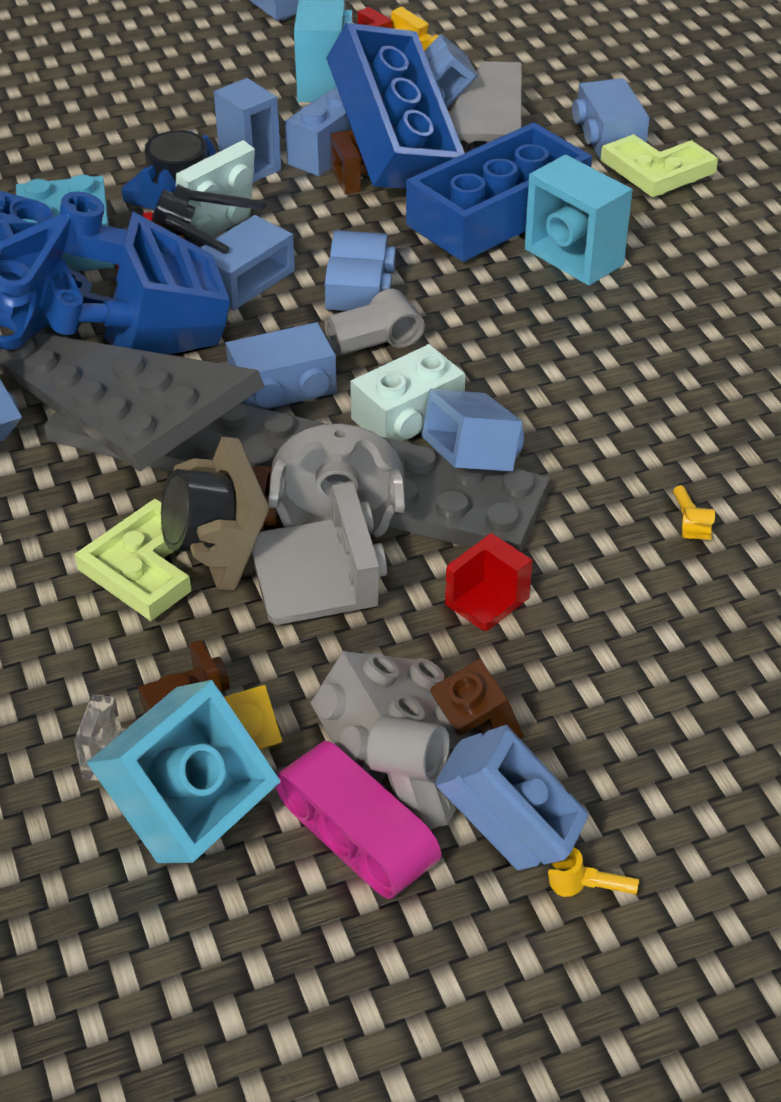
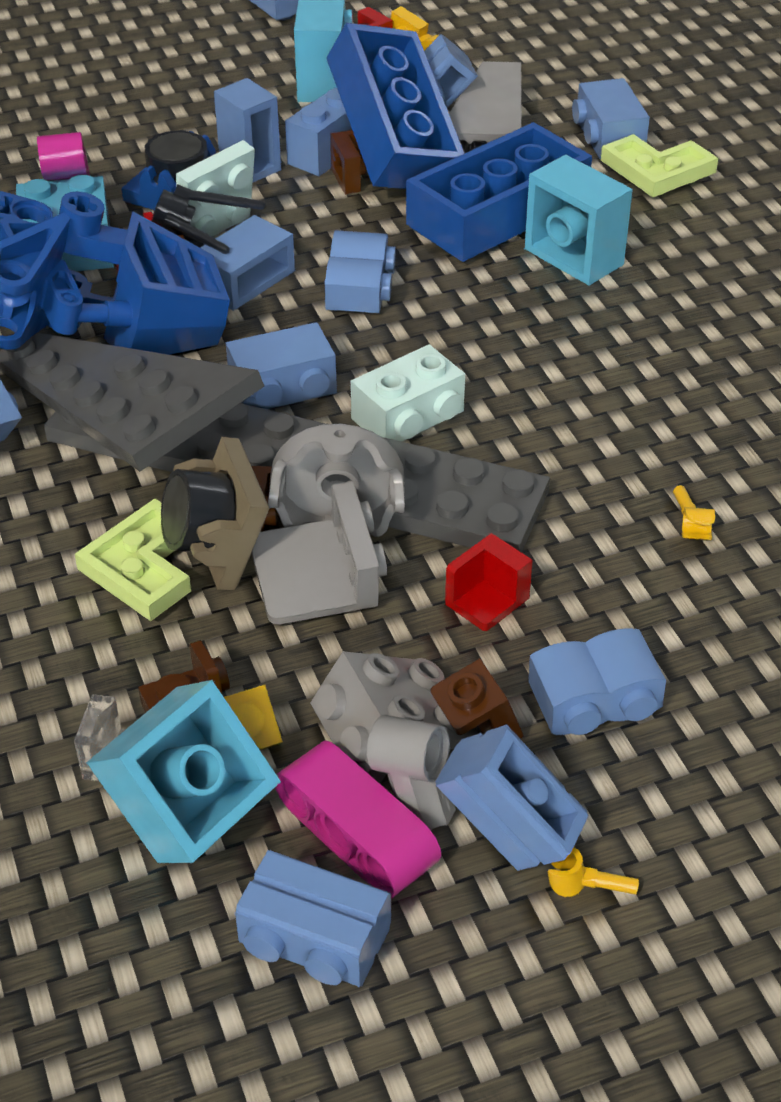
(62, 156): none -> dark pink beam
(313, 919): none -> medium blue brick
(384, 320): light grey piece -> none
(472, 430): medium blue piece -> none
(596, 681): none -> medium blue brick

